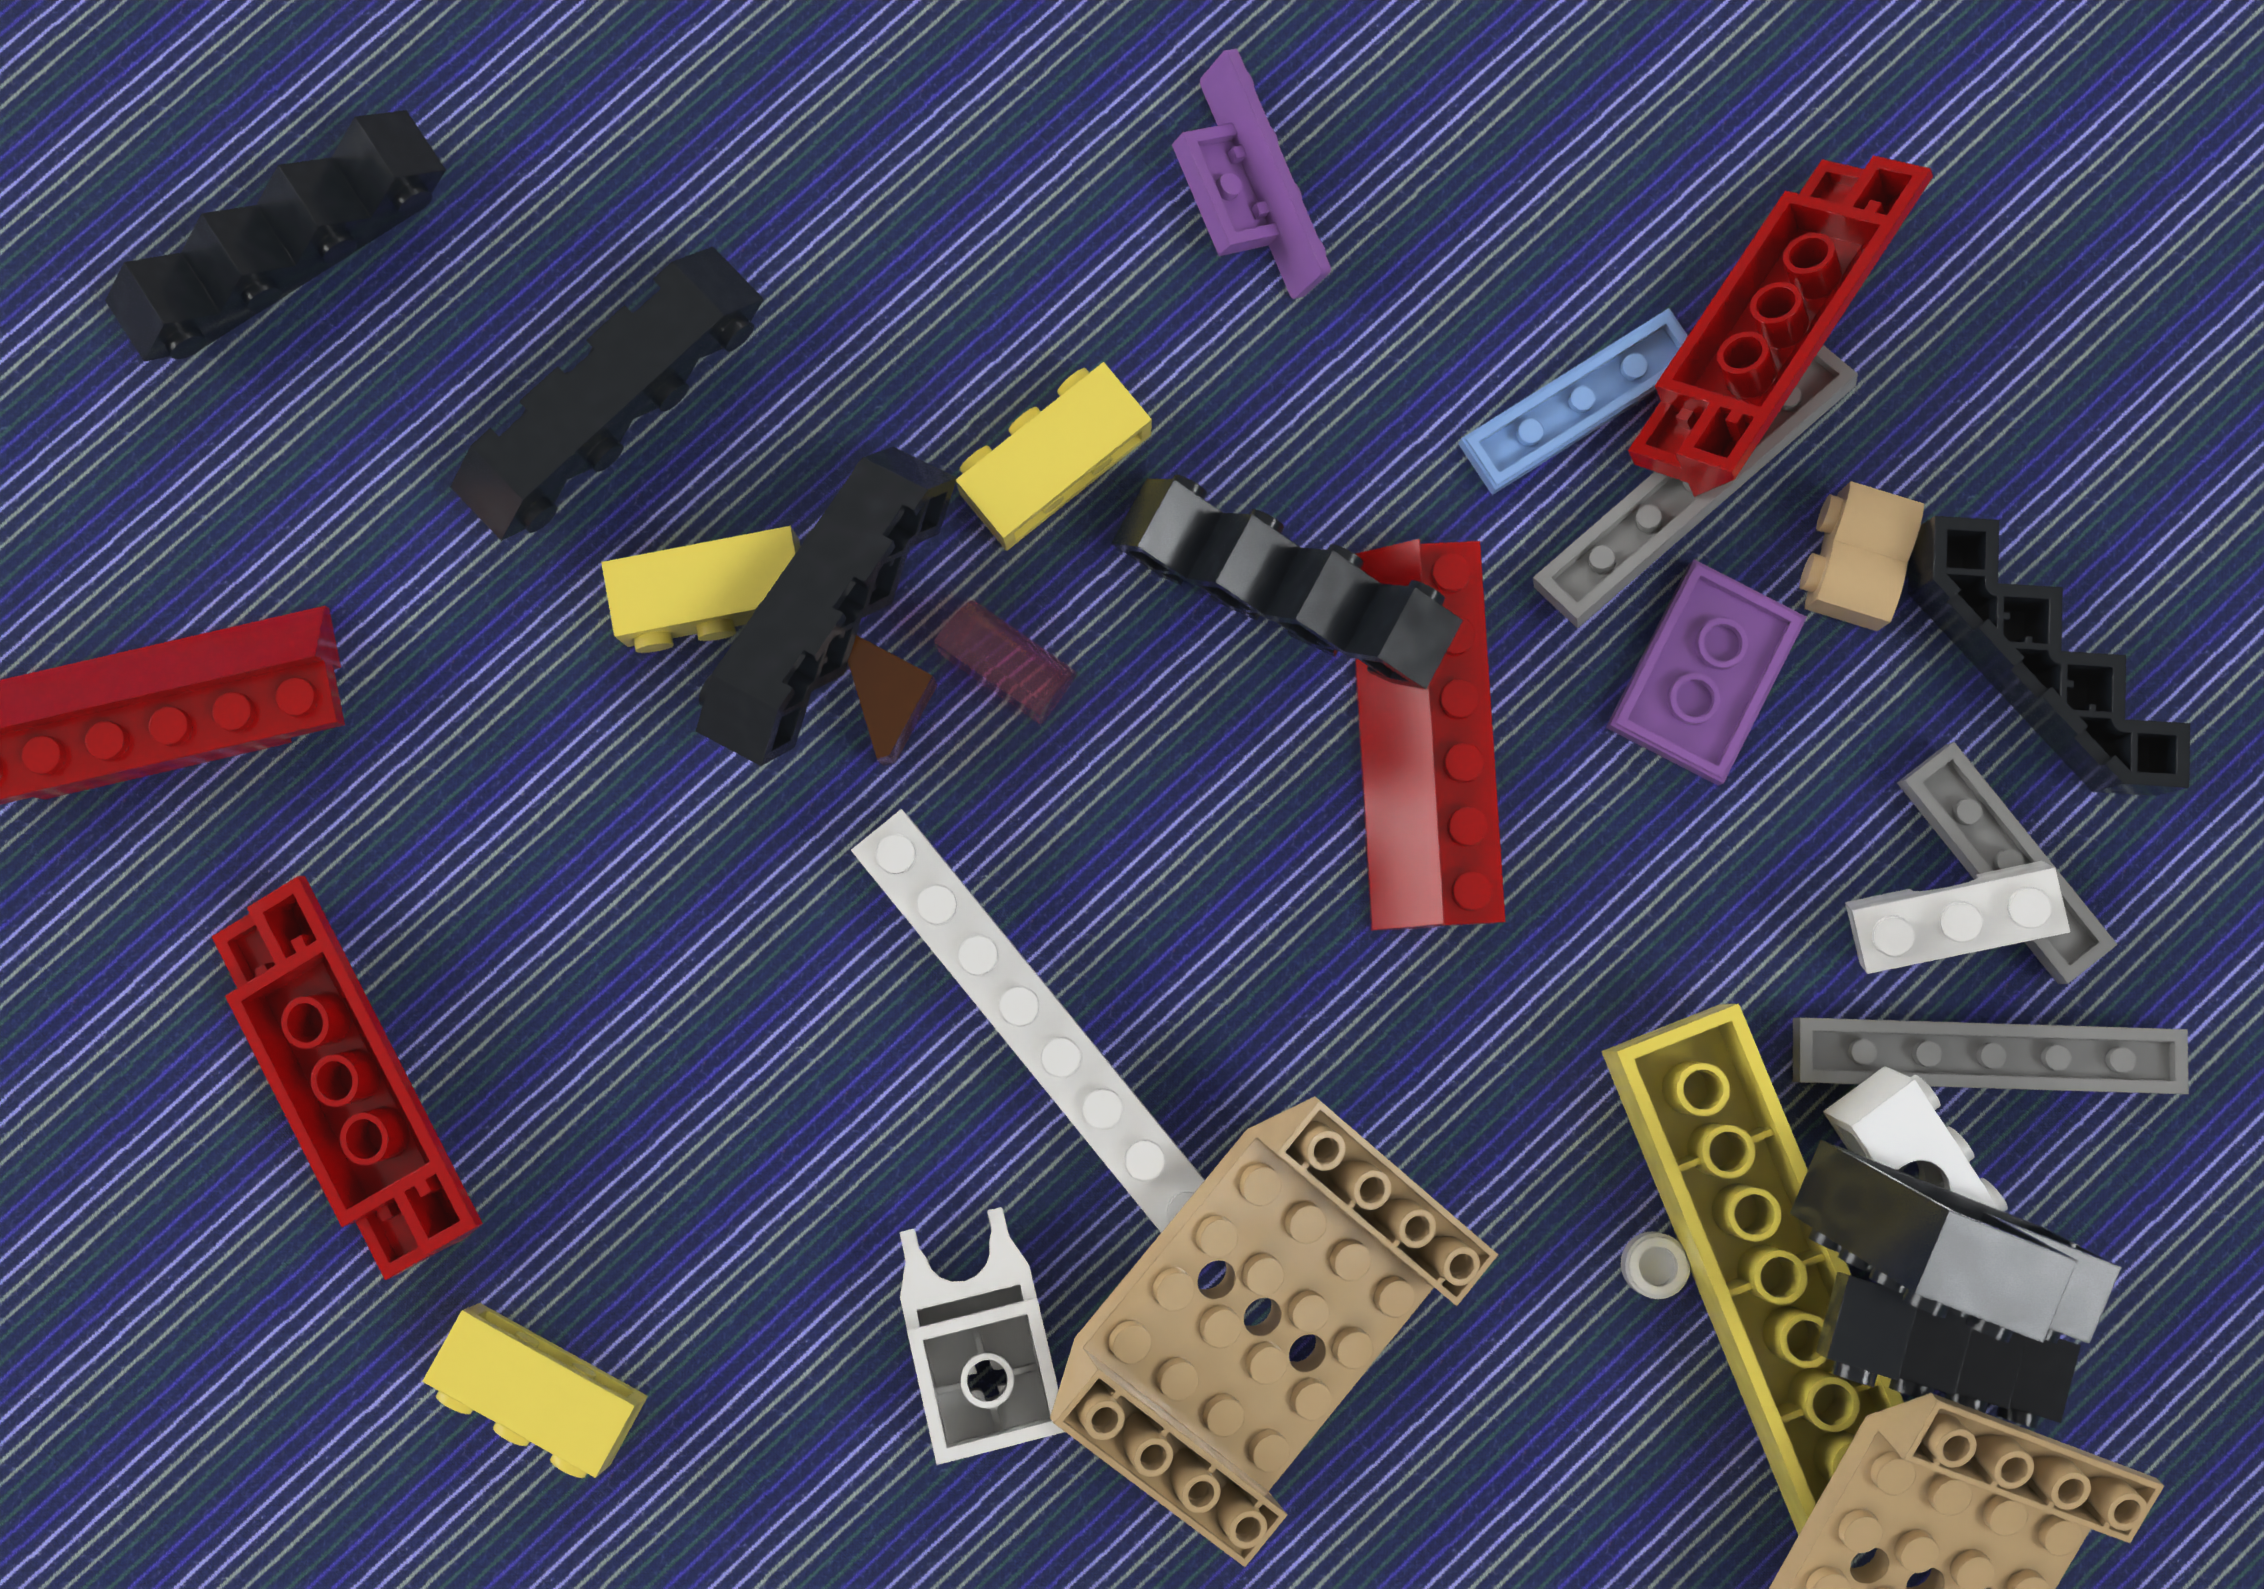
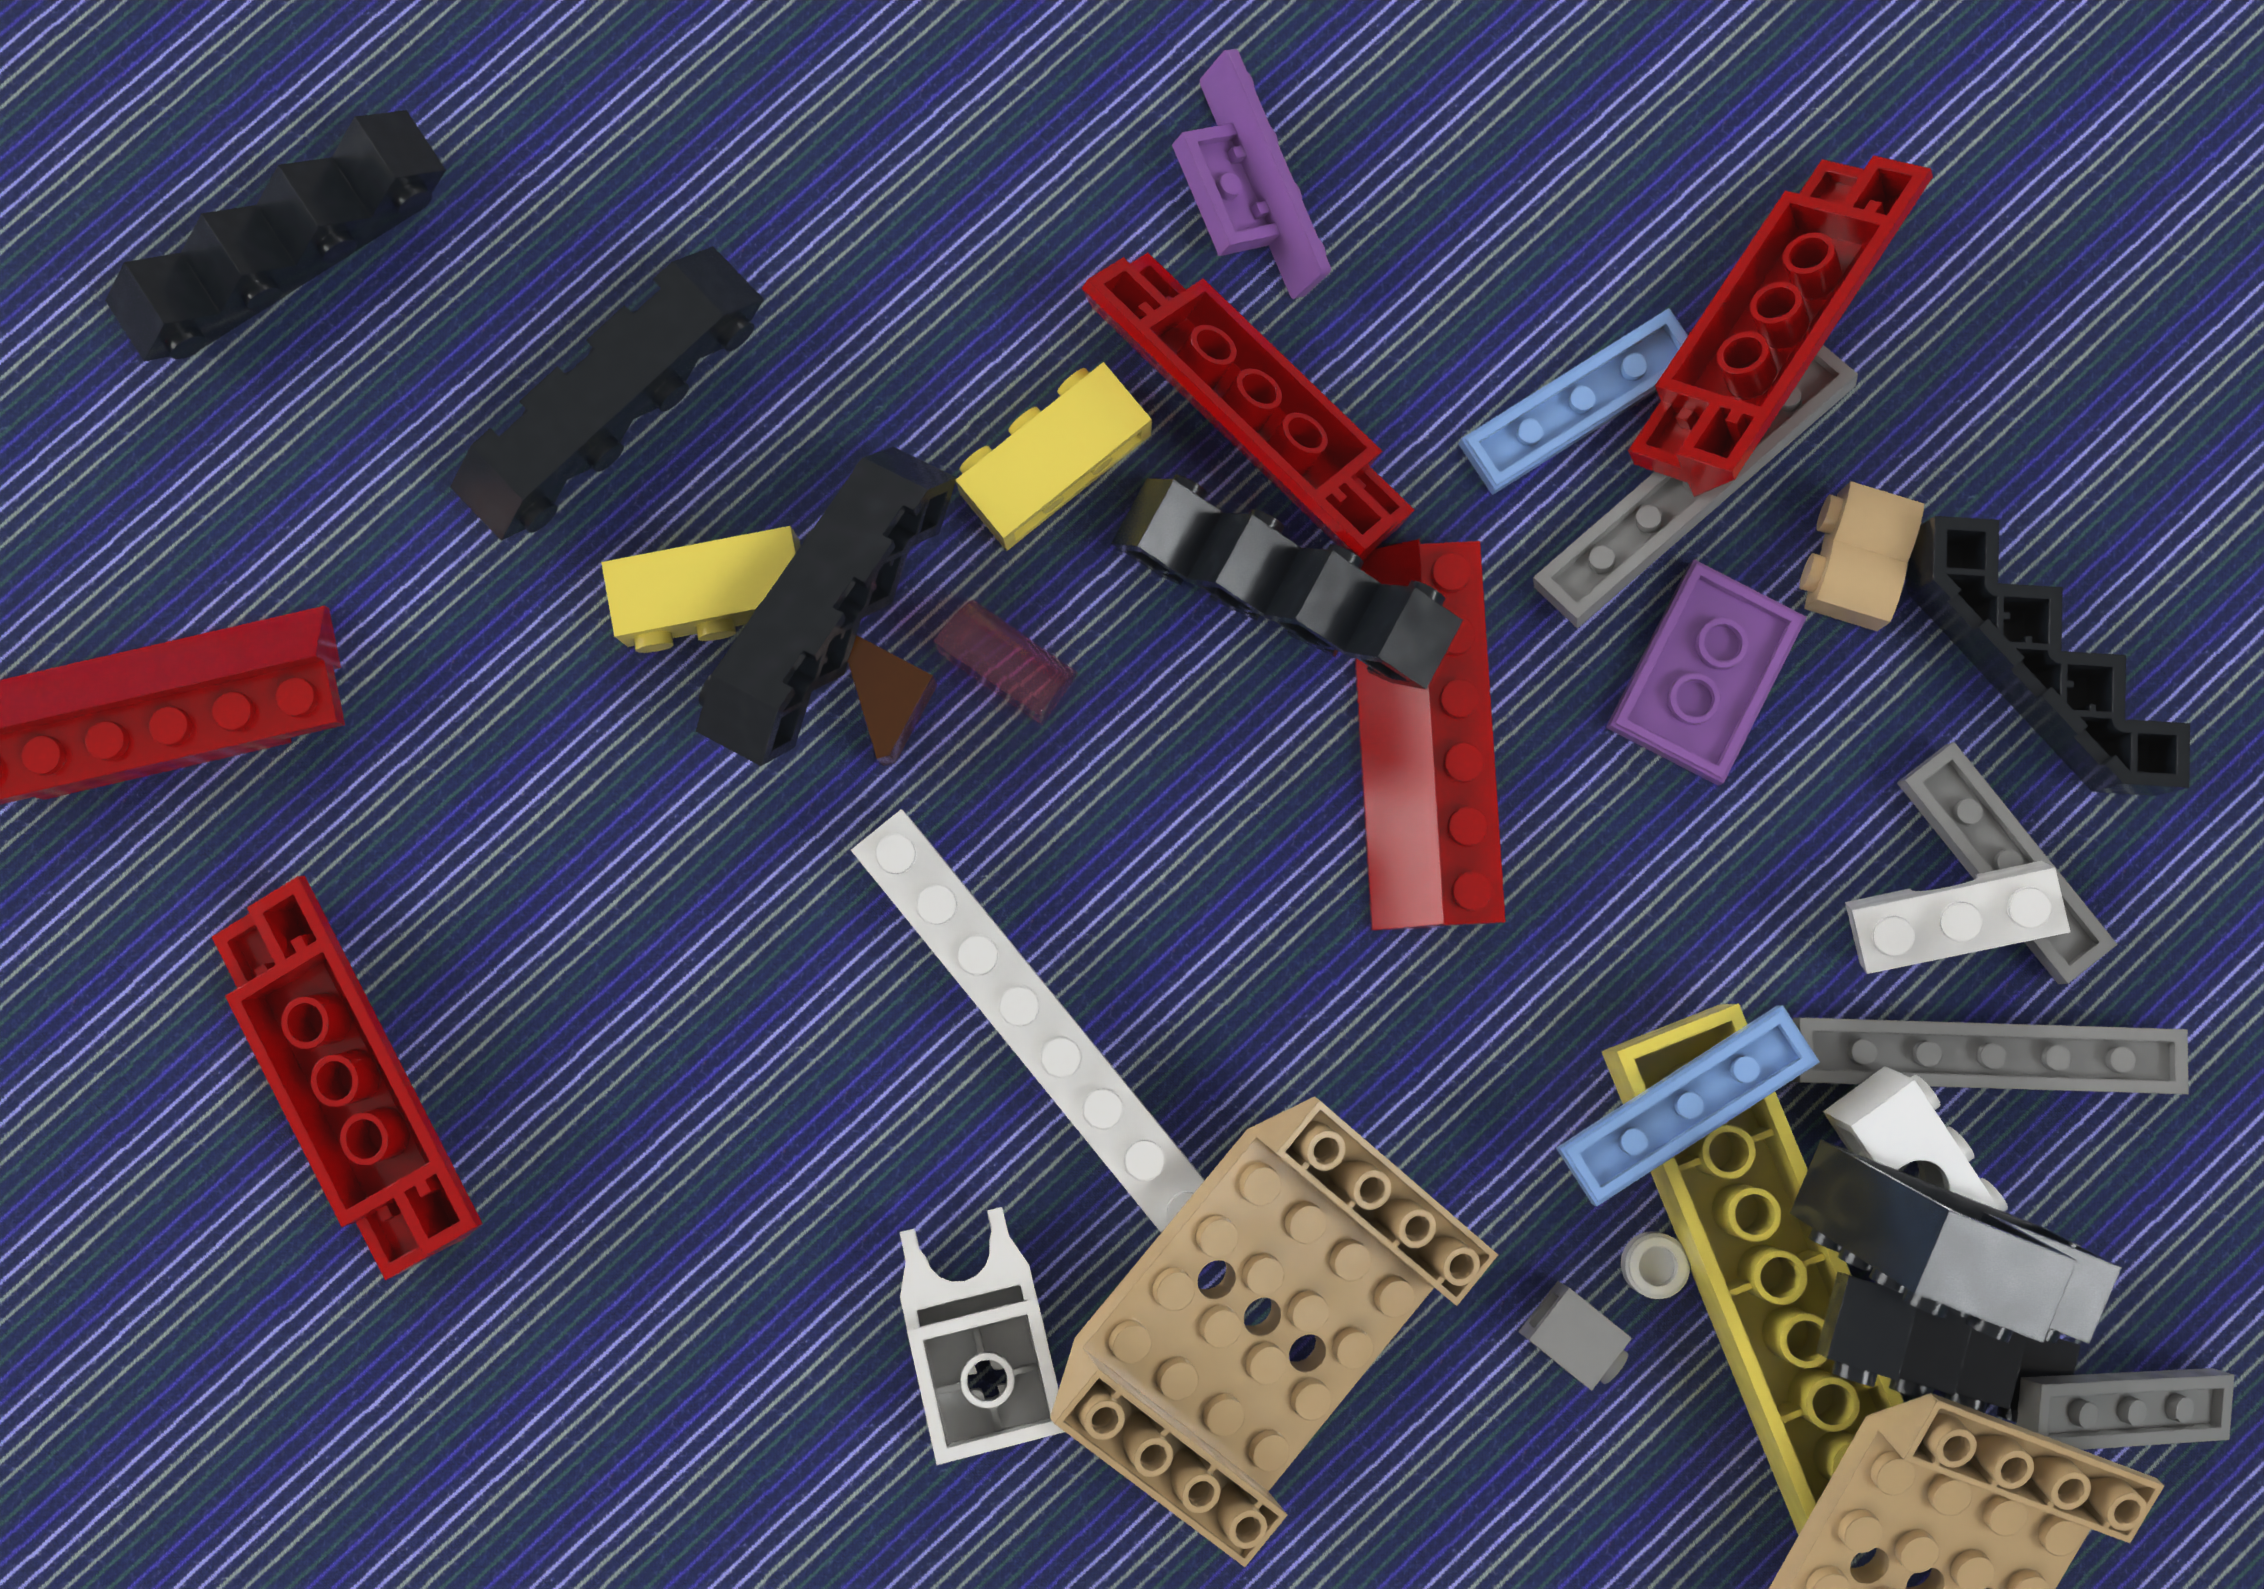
(534, 1391): light yellow brick -> none
(1253, 399): none -> red slope
(1577, 1337): none -> light grey brick
(1687, 1105): none -> light blue tile
(2128, 1407): none -> light grey plate

